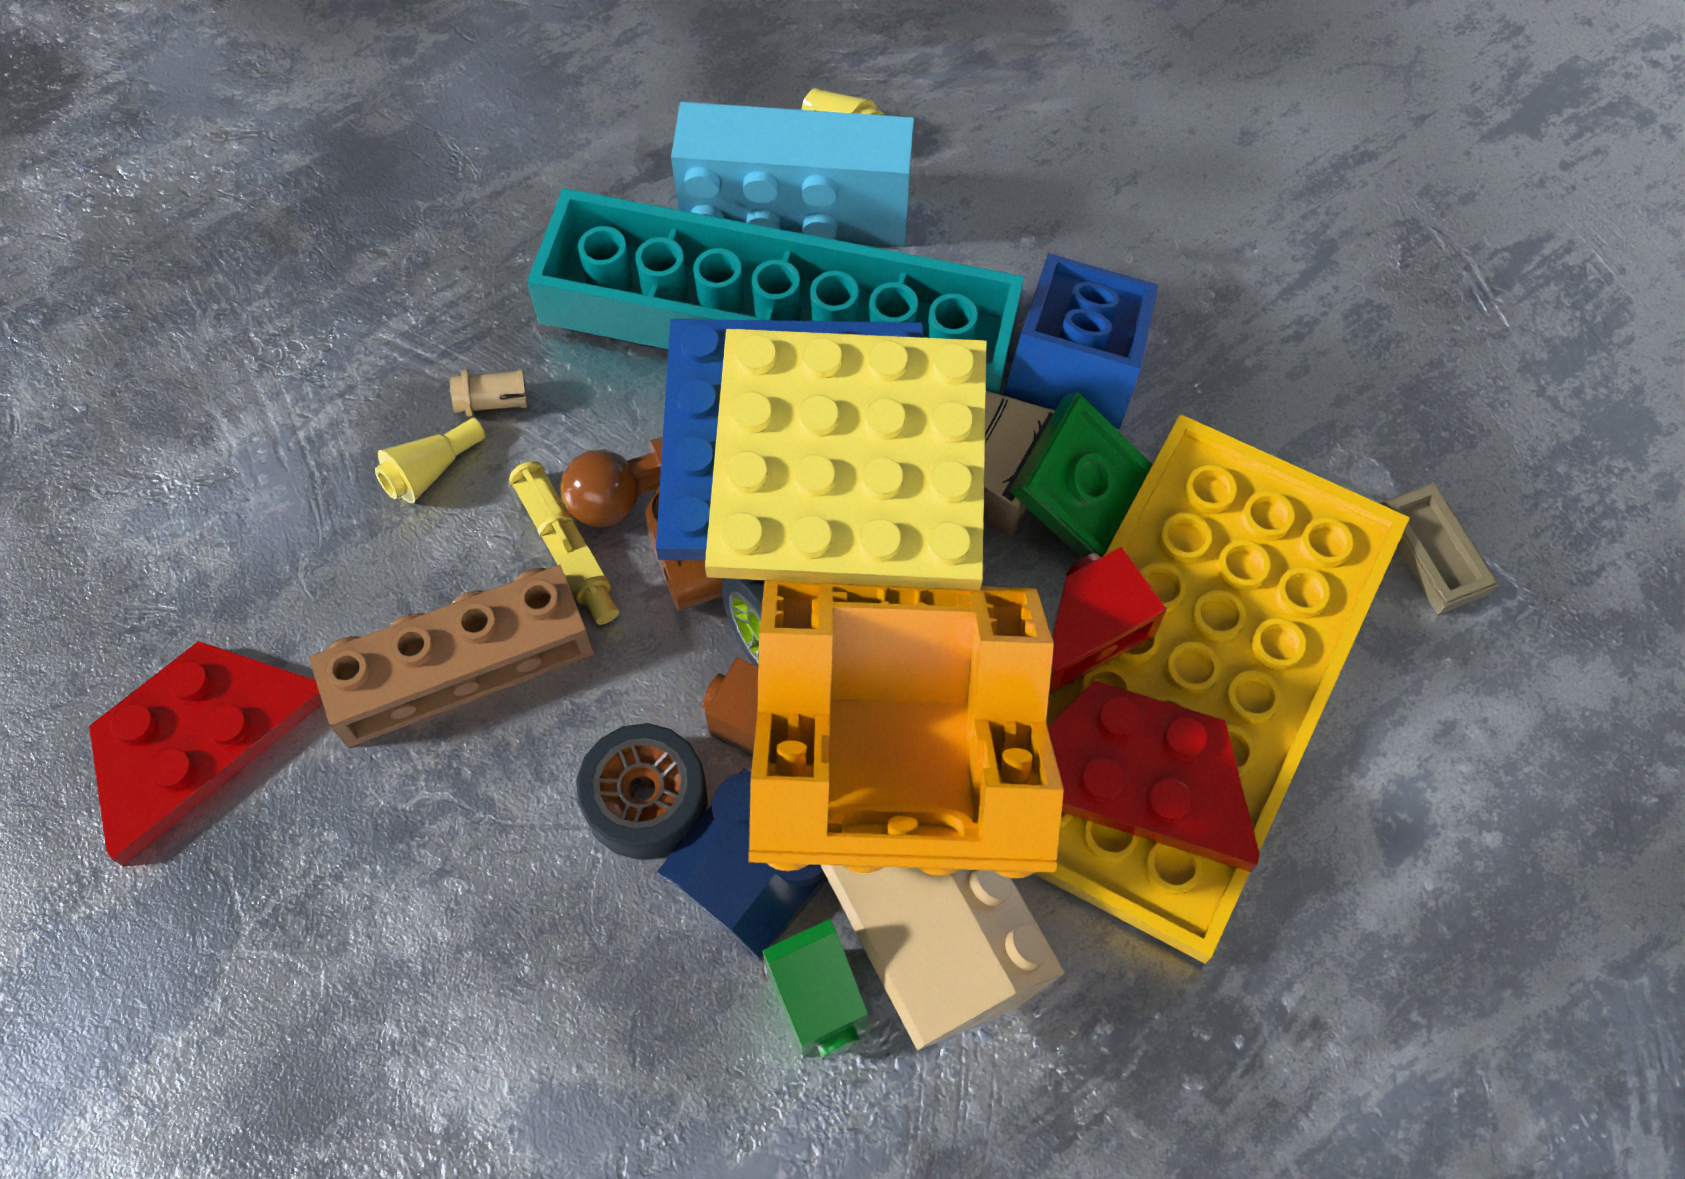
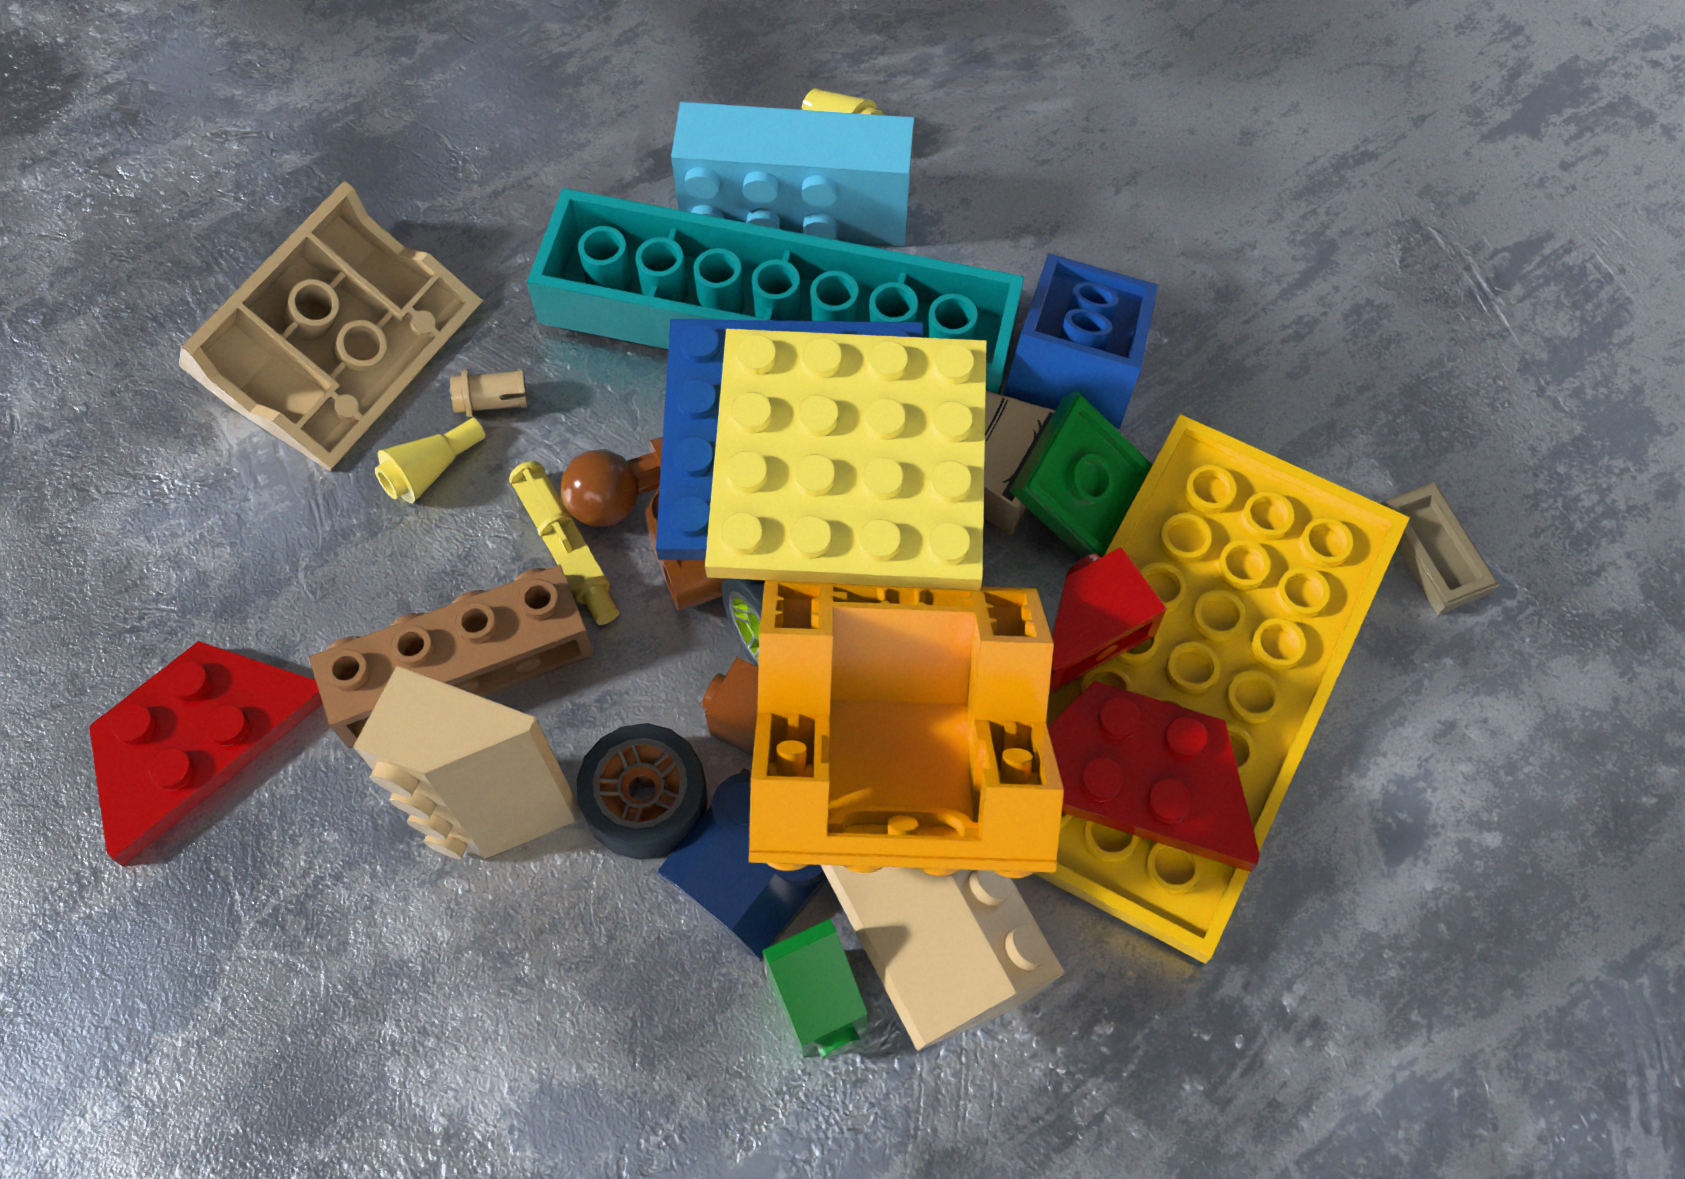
(328, 330): none -> tan piece
(464, 767): none -> tan slope

